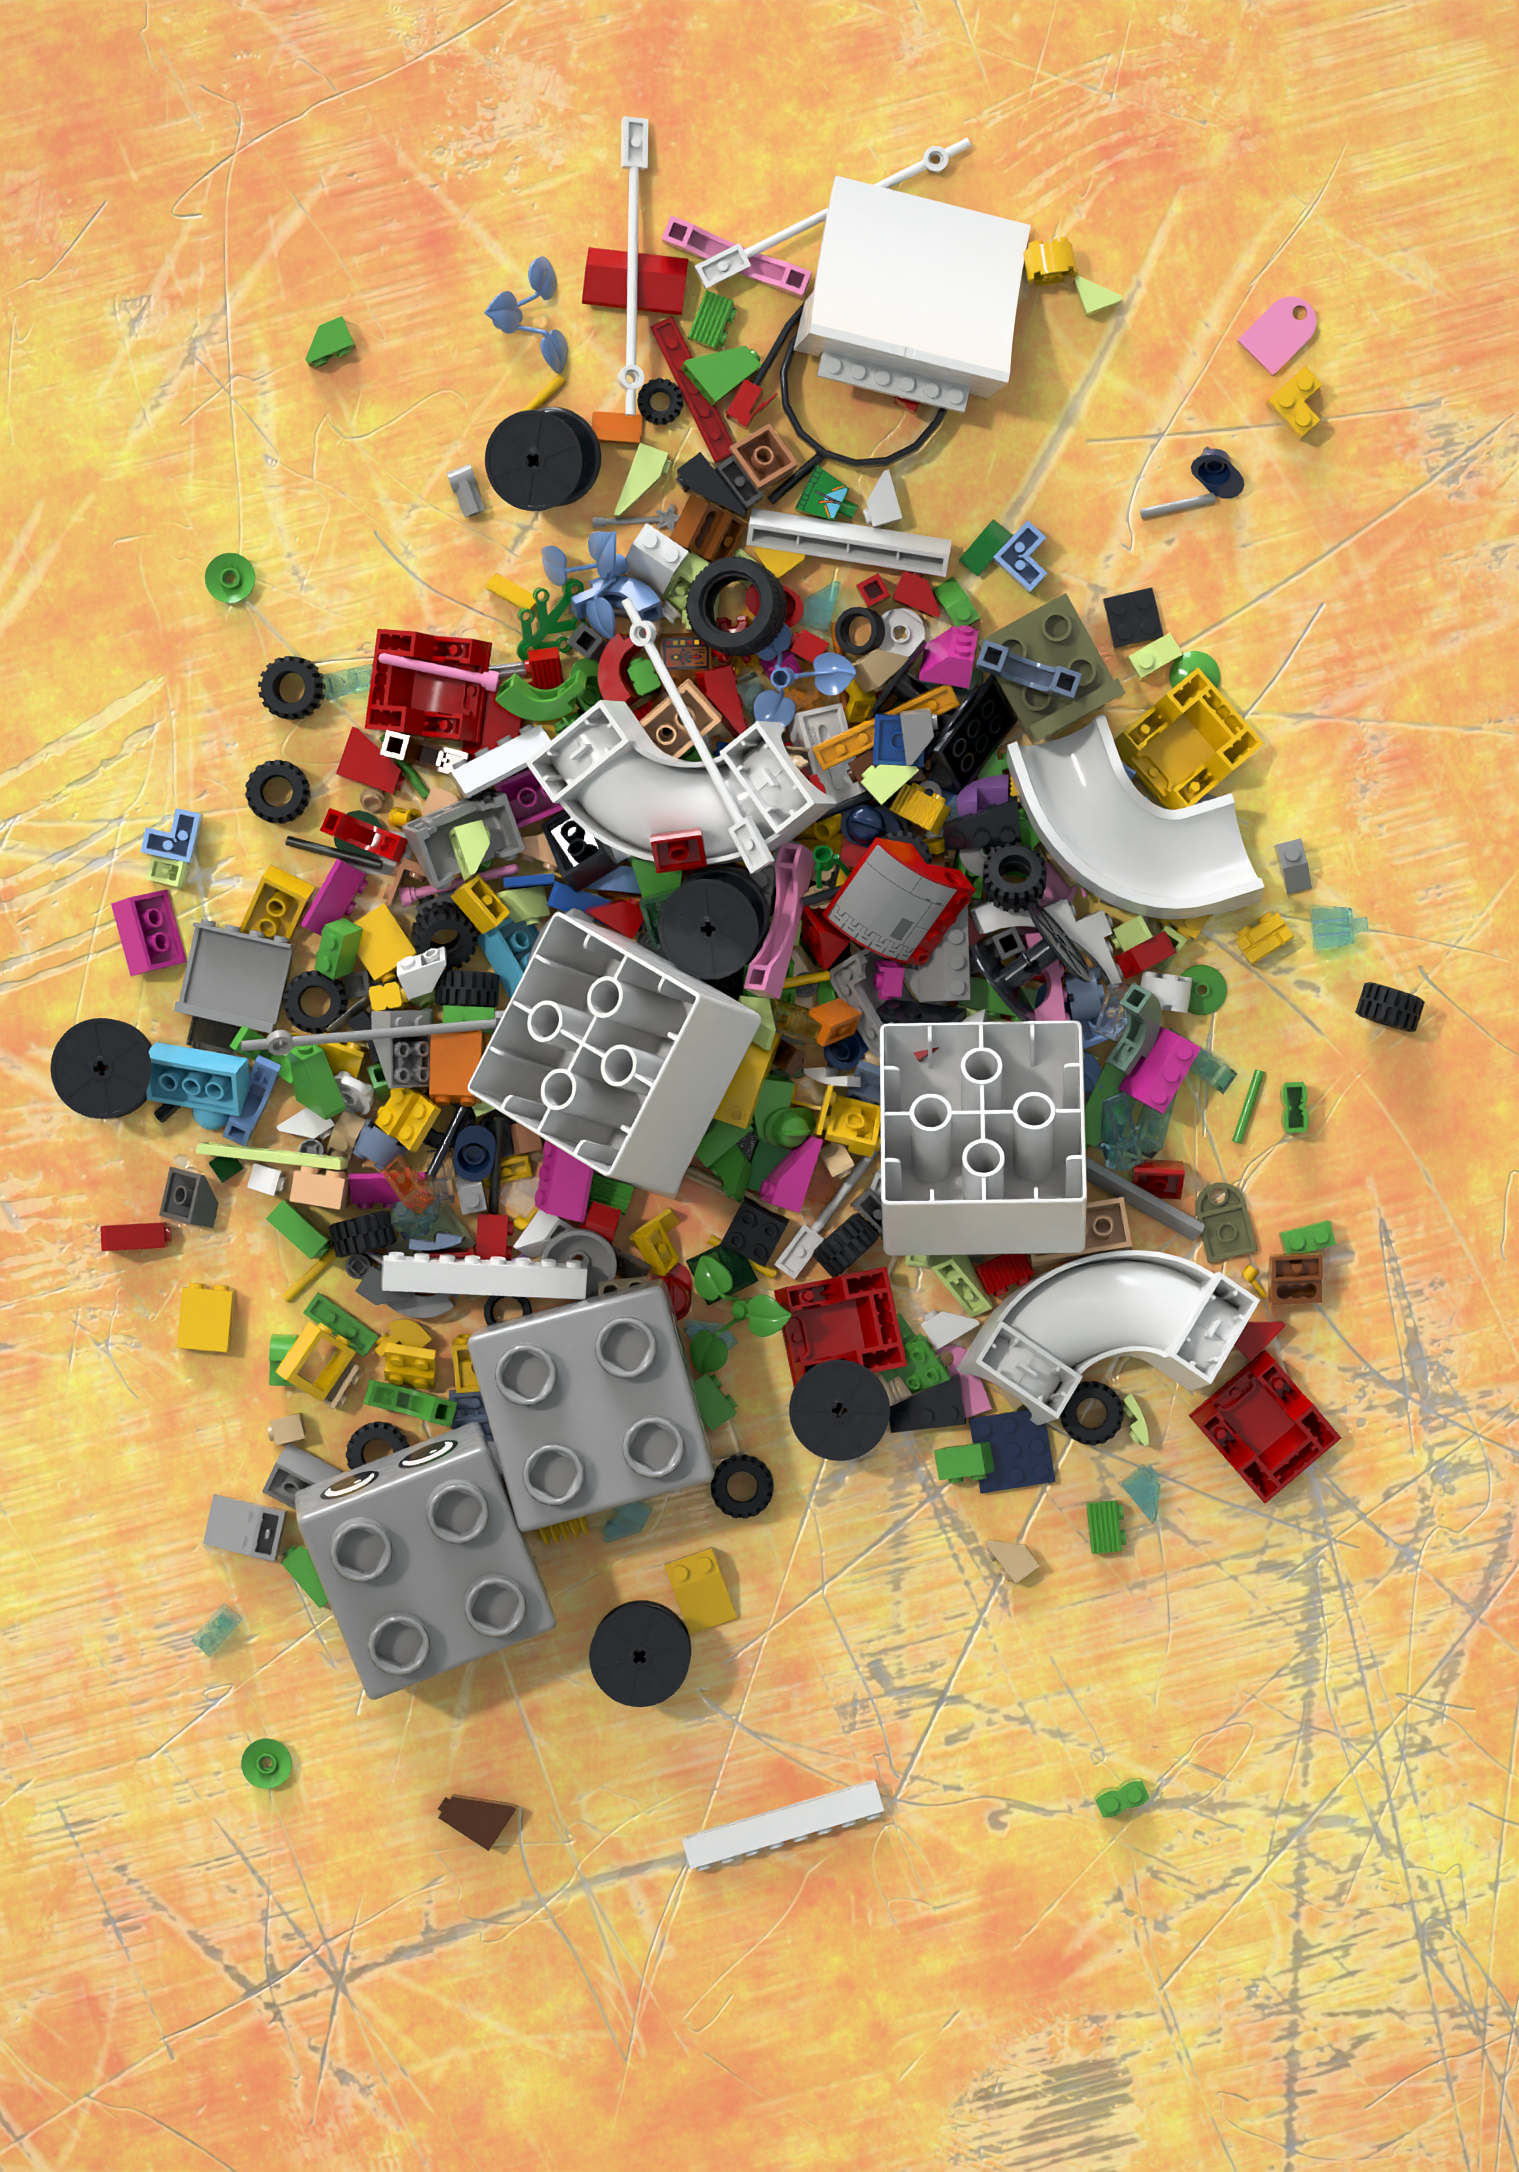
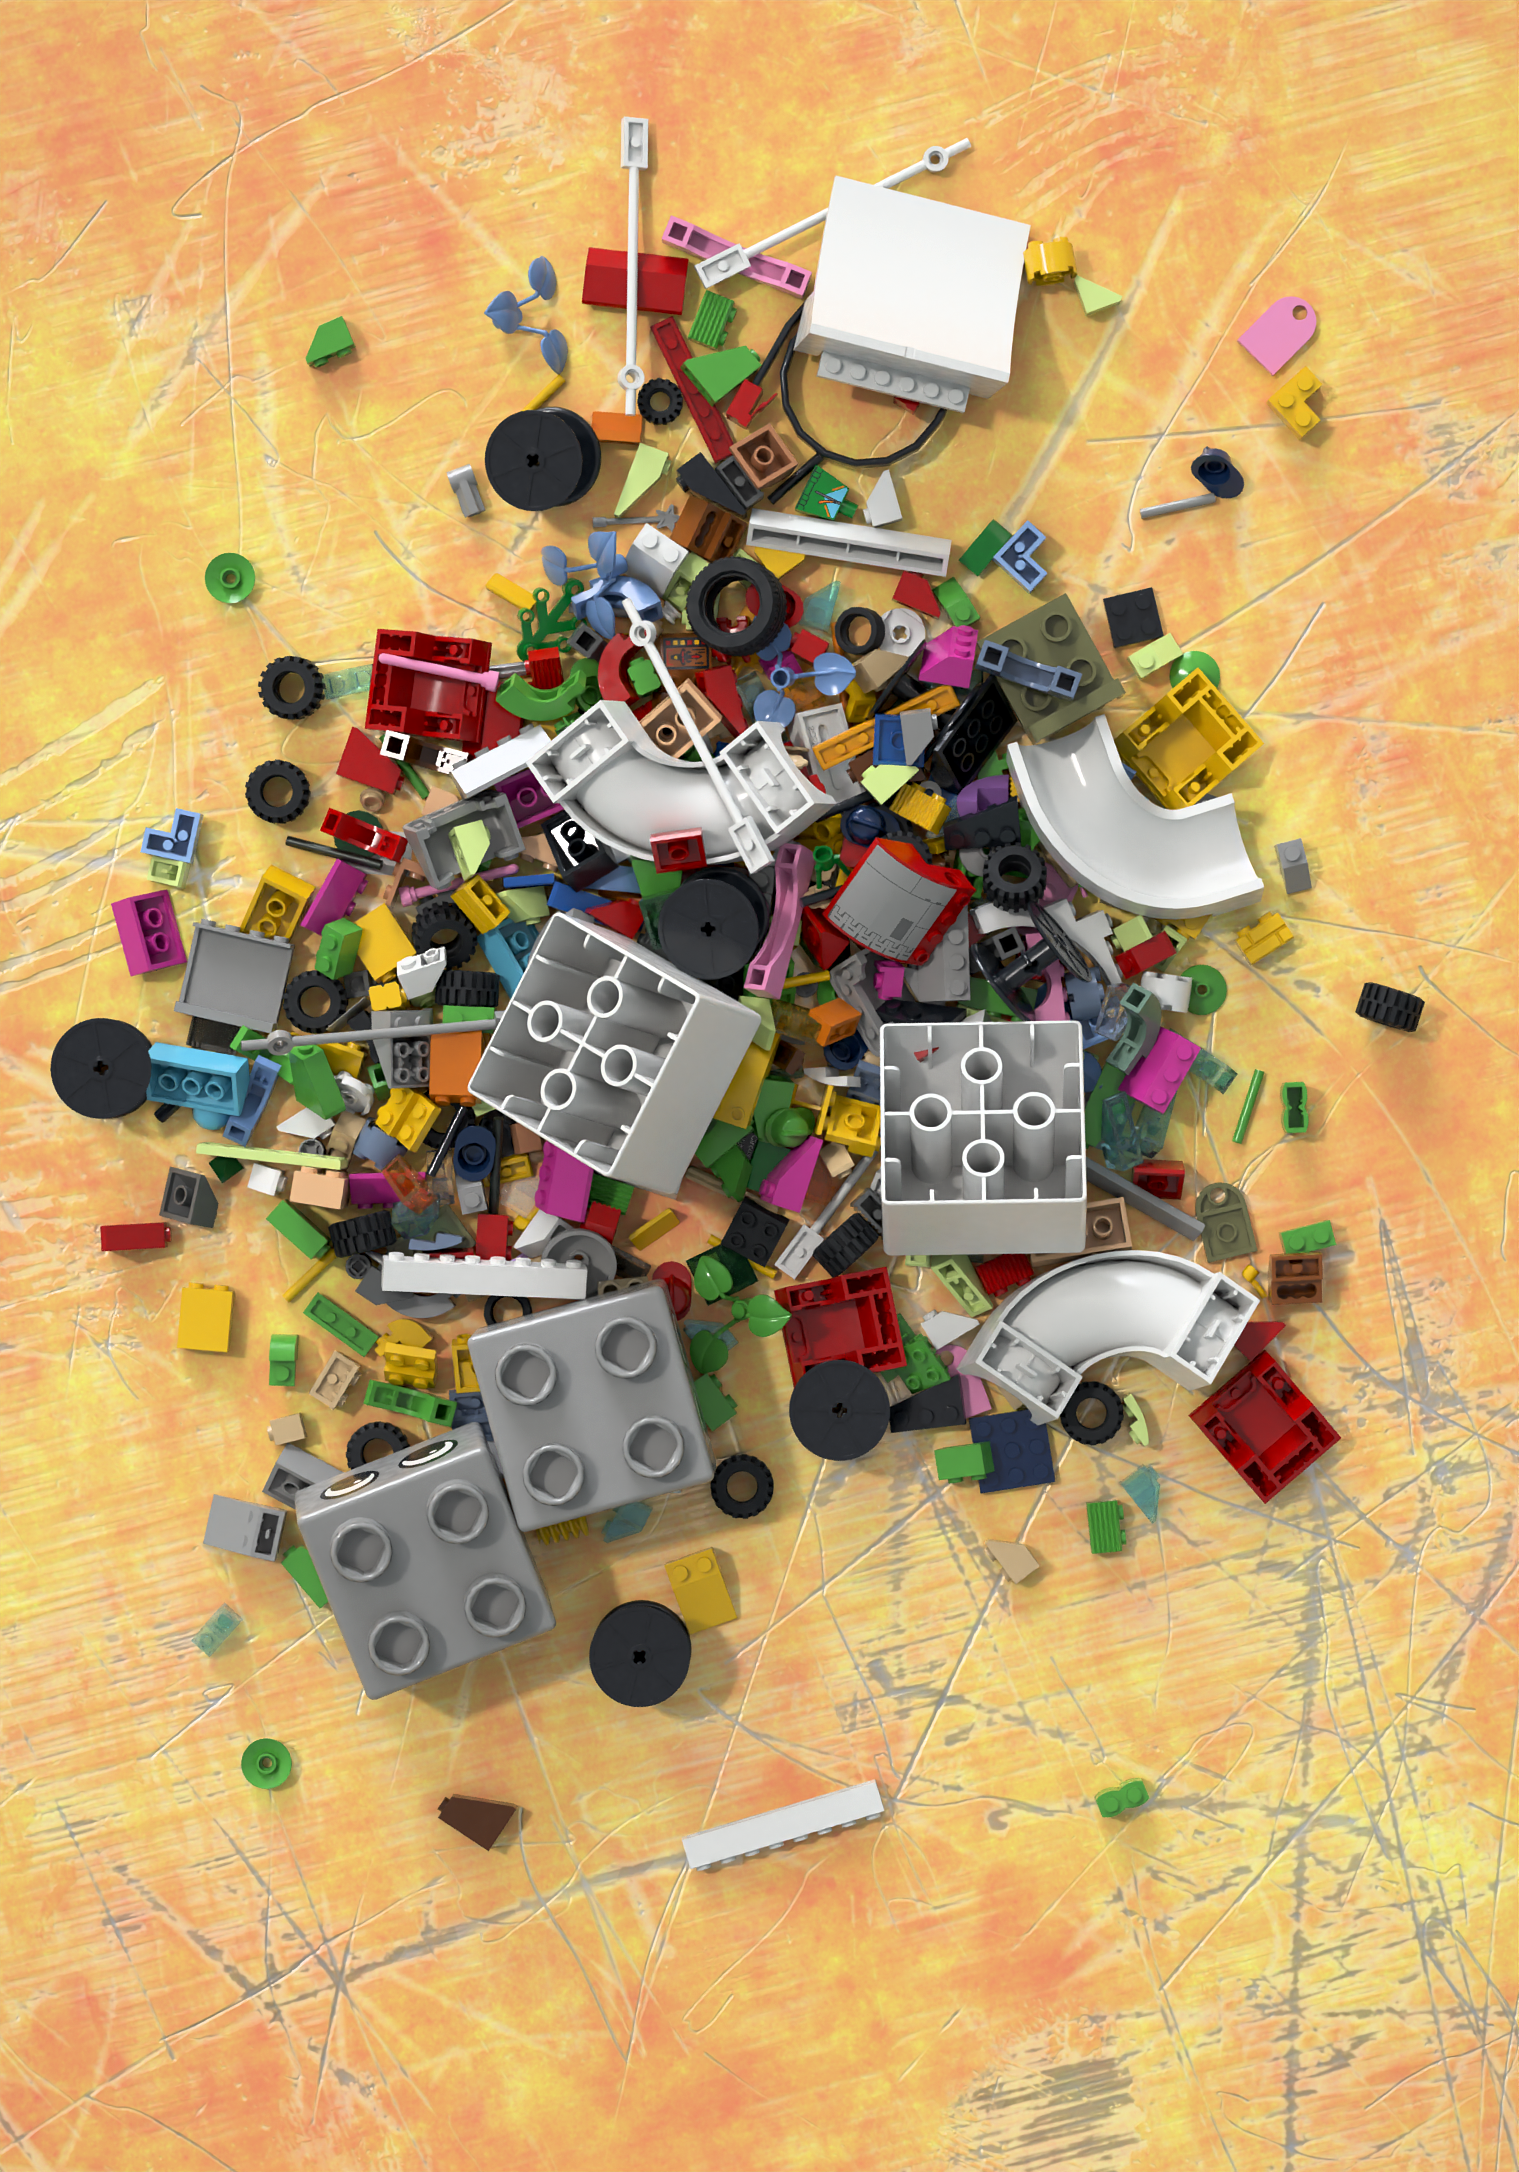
(301, 1351): yellow window -> none
(399, 816): yellow bush -> none
(656, 1248): yellow slope -> none
(873, 591): red brick -> none
(1334, 927): clear light blue torso -> none

